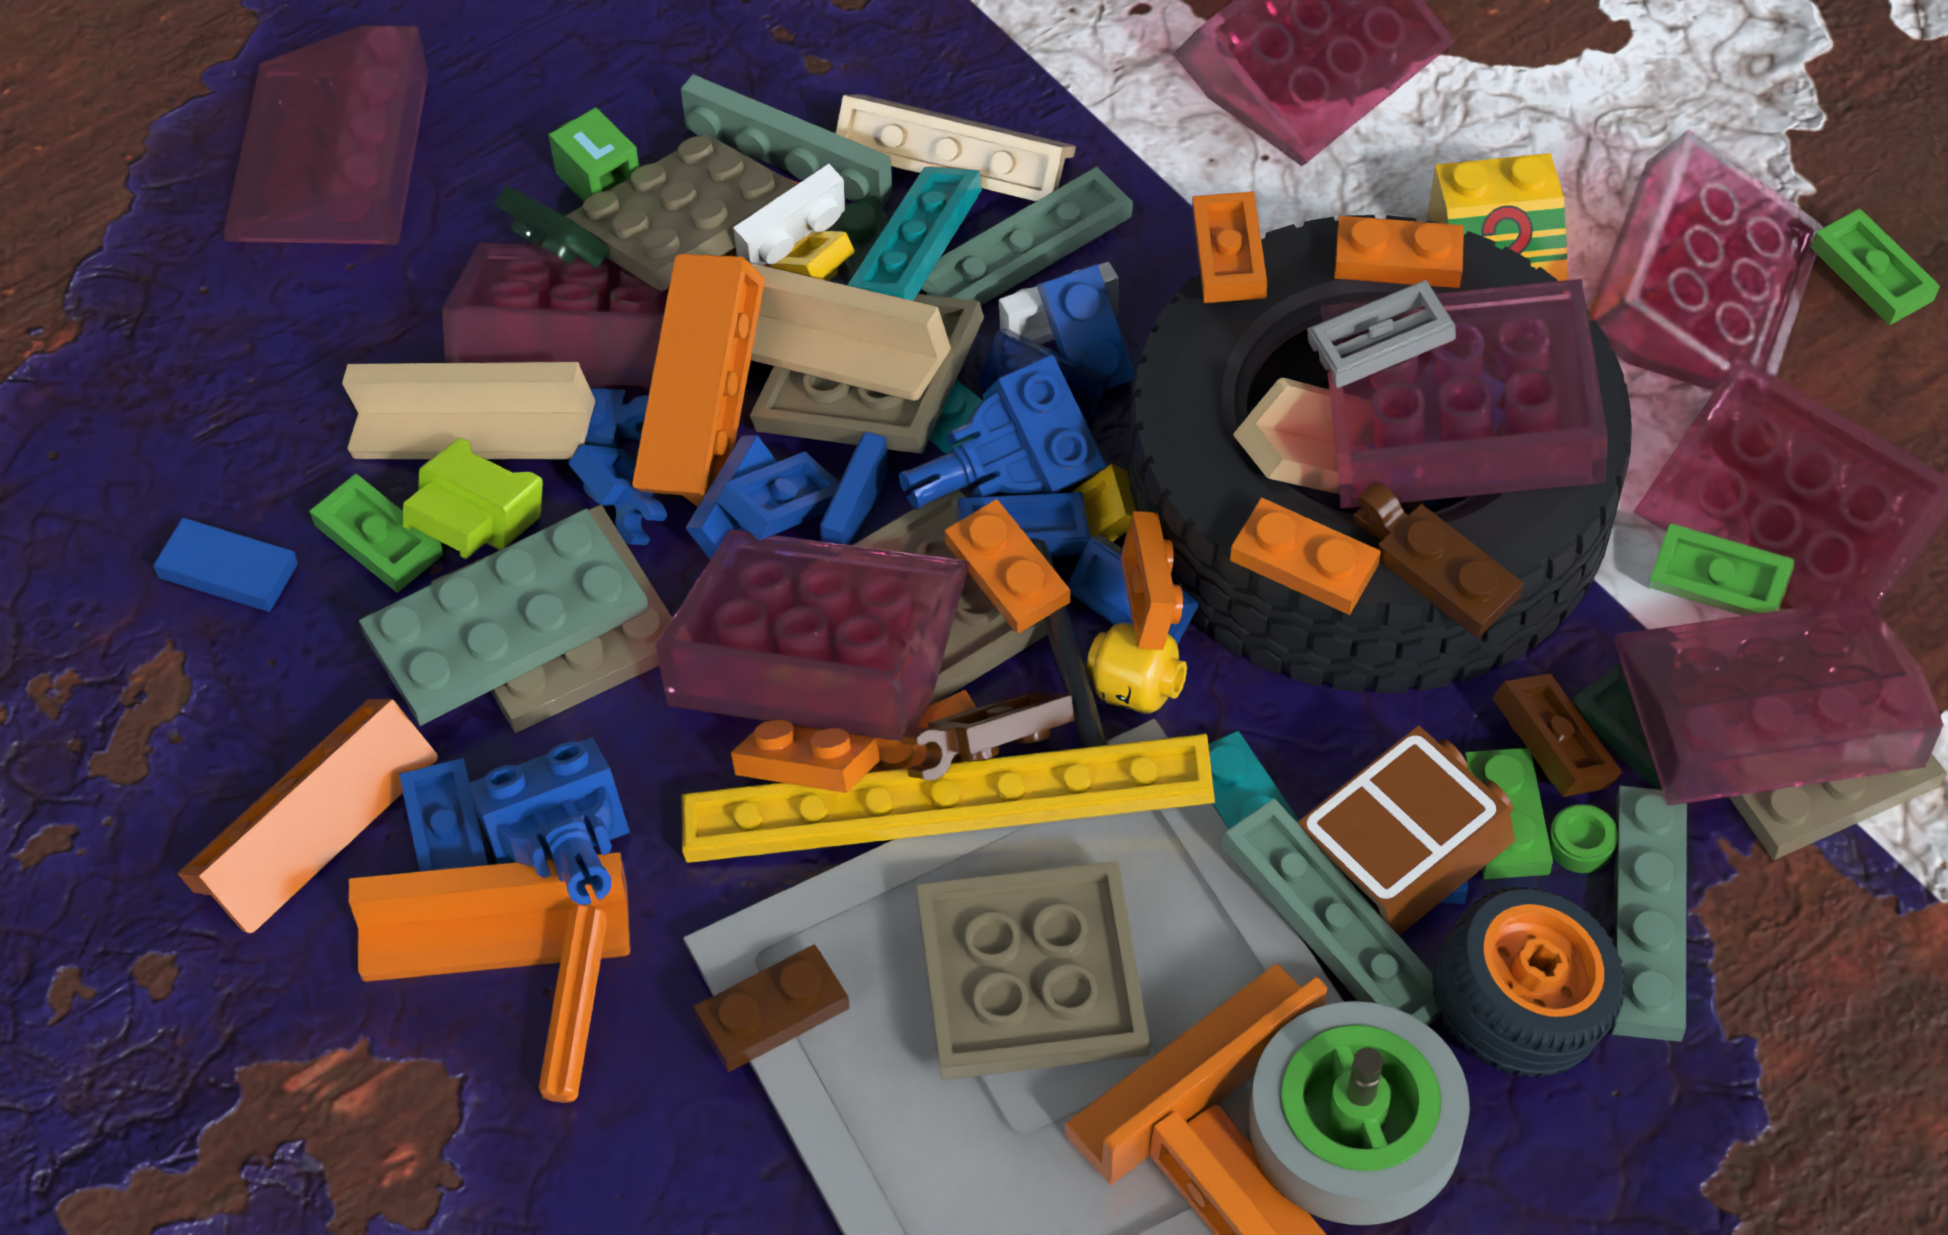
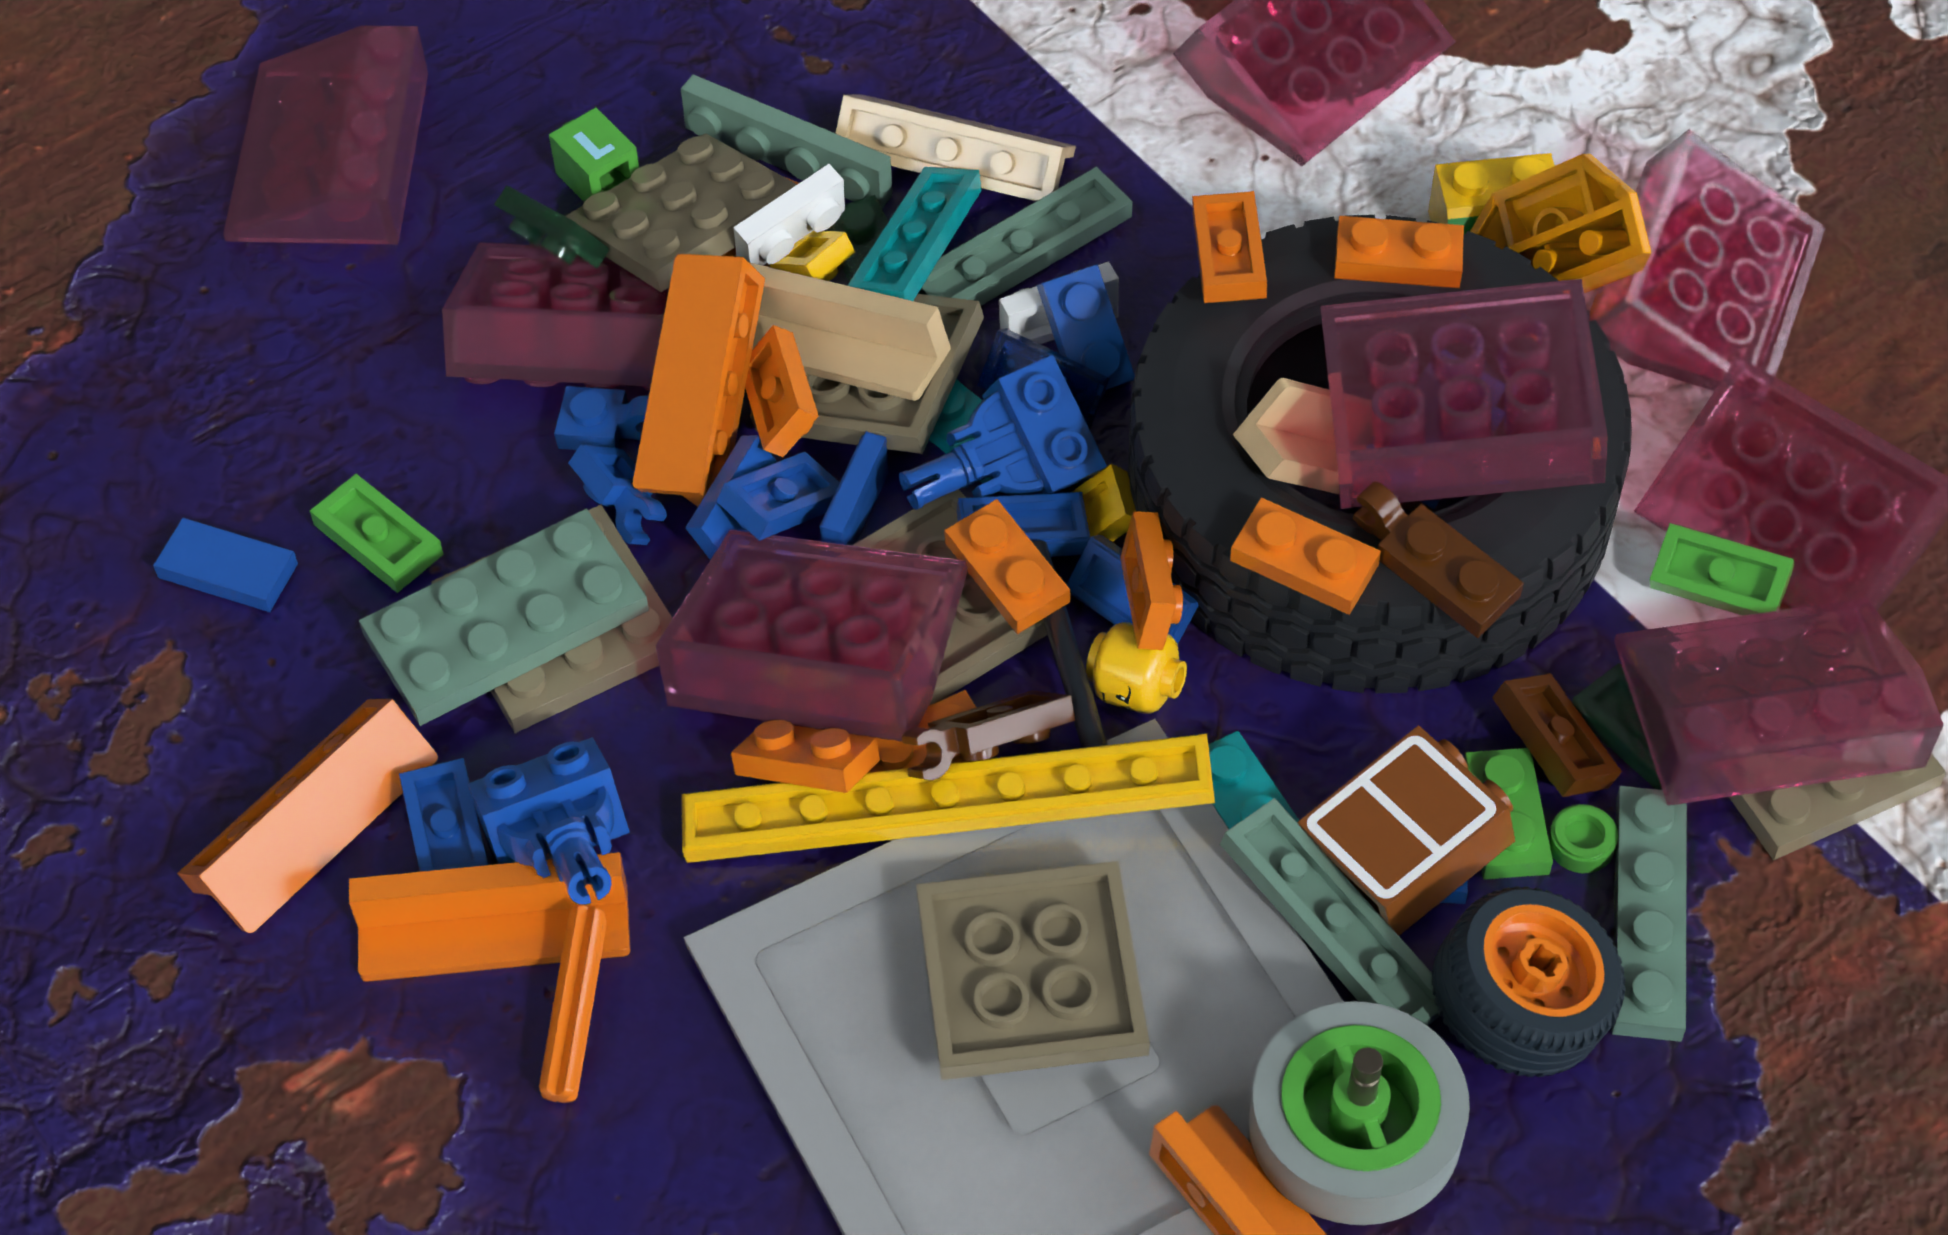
(472, 500): lime piece -> none
(498, 407): tan panel -> none
(771, 1007): reddish brown plate -> none
(779, 392): none -> orange plate
(1190, 1072): orange panel -> none
(1387, 340): light grey tile -> none
(1571, 223): none -> light orange wedge
(1874, 266): bright green plate -> none

